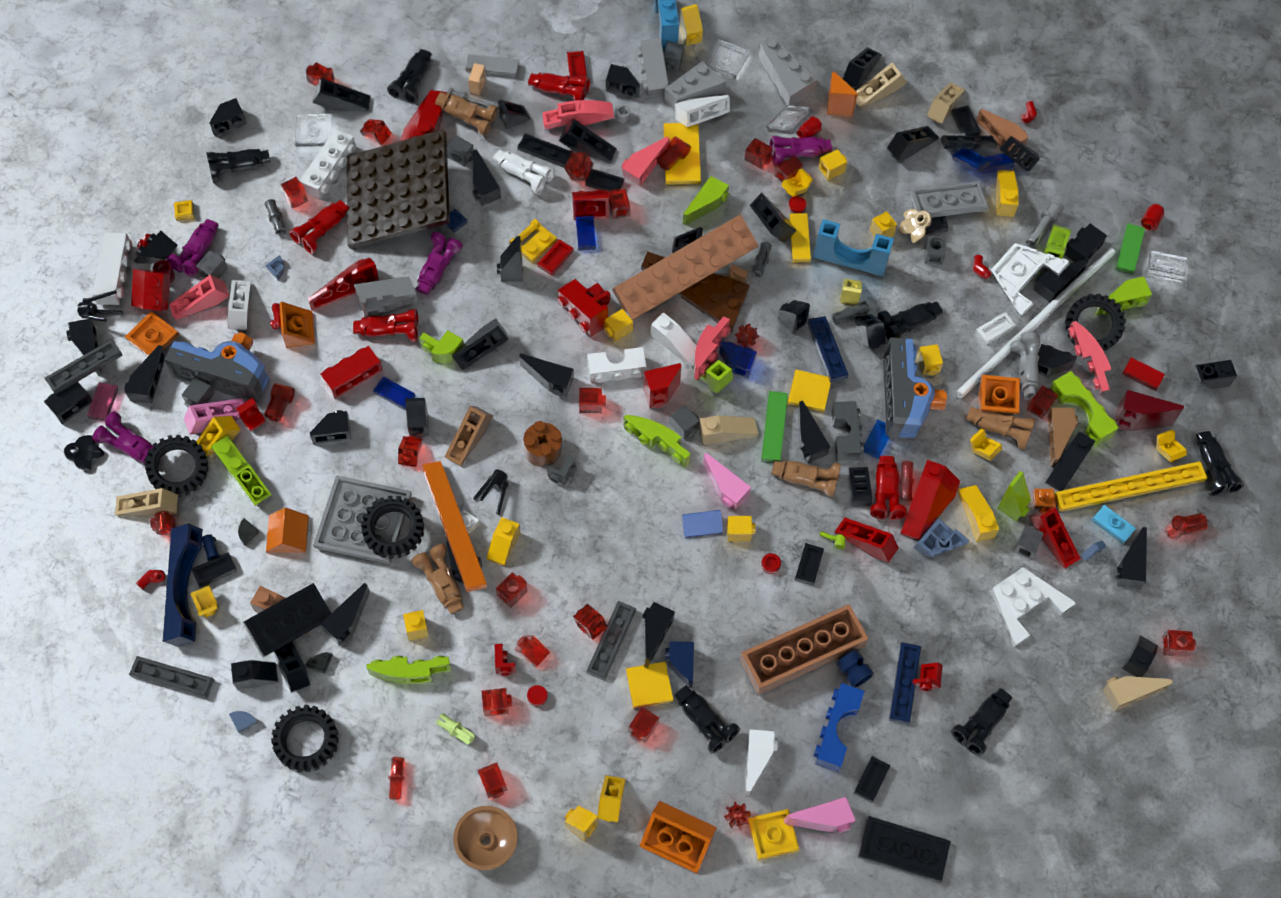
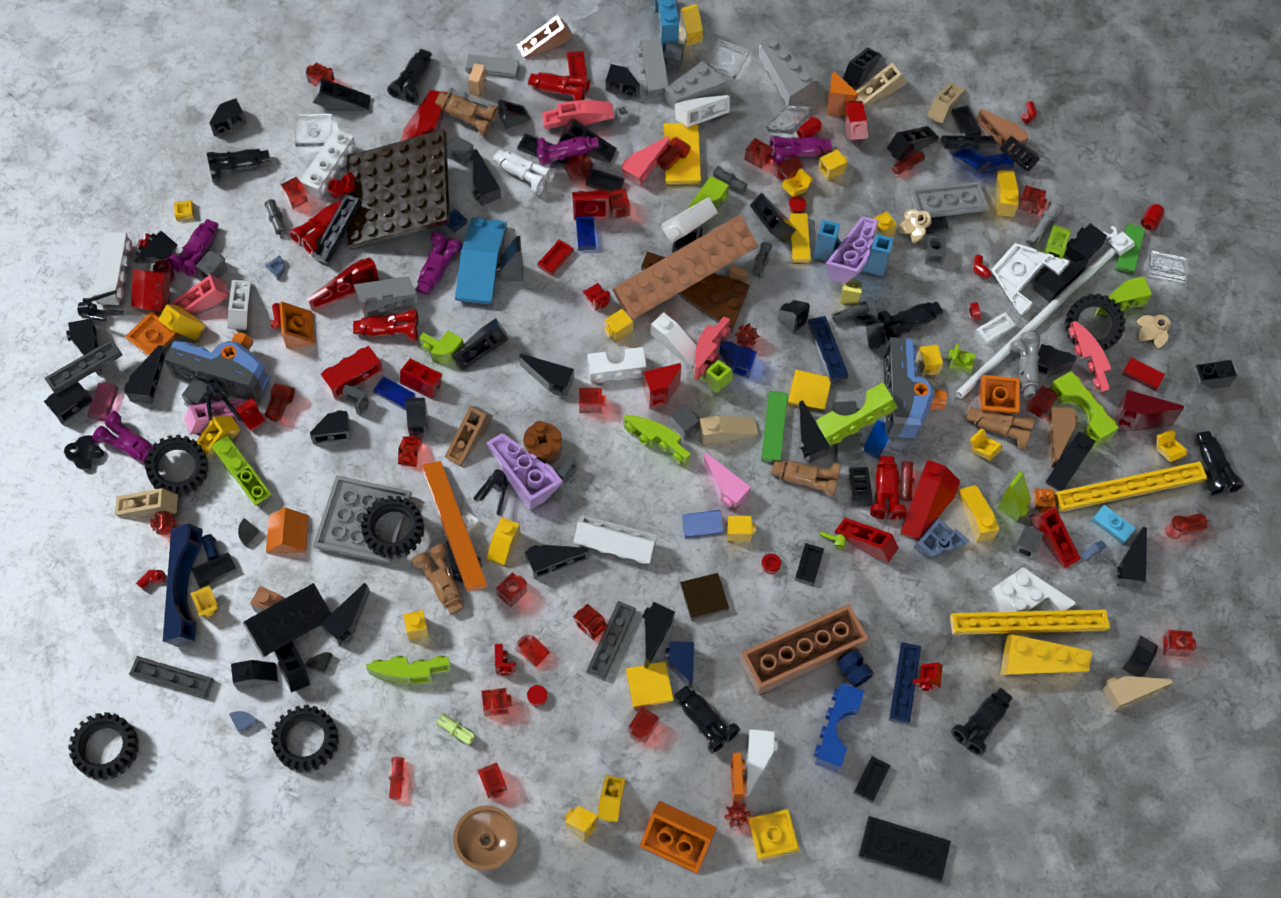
(93, 725): none -> black tyre
(181, 322): none -> yellow slope
(217, 393): none -> black plant
(337, 229): none -> black plate
(341, 187): none -> red plate
(356, 396): none -> dark grey bracket
(376, 129): clear red bracket -> none
(420, 378): none -> red hinge
(480, 260): none -> dark azure windscreen
(528, 475): none -> lavender wedge
(538, 243): yellow plate -> none
(546, 38): none -> nougat slope
(551, 558): none -> black slope
(564, 149): none -> magenta piece
(582, 307): red wedge -> none
(615, 539): none -> white brick
(689, 220): none -> white slope
(704, 596): none -> dark brown tile
(730, 179): none -> dark grey pin
(738, 785): none -> orange plate
(824, 817): bright pink slope -> none
(853, 251): none -> lavender wedge
(855, 120): none -> red slope
(877, 404): none -> lime arch
(907, 163): none -> clear red axle
(961, 359): none -> lime bracket
(974, 311): none -> red tile
(1029, 194): none -> clear red brick
(1029, 622): none -> yellow plate
(1036, 656): none -> yellow wedge
(1119, 242): none -> white plate
(1152, 331): none -> tan plate

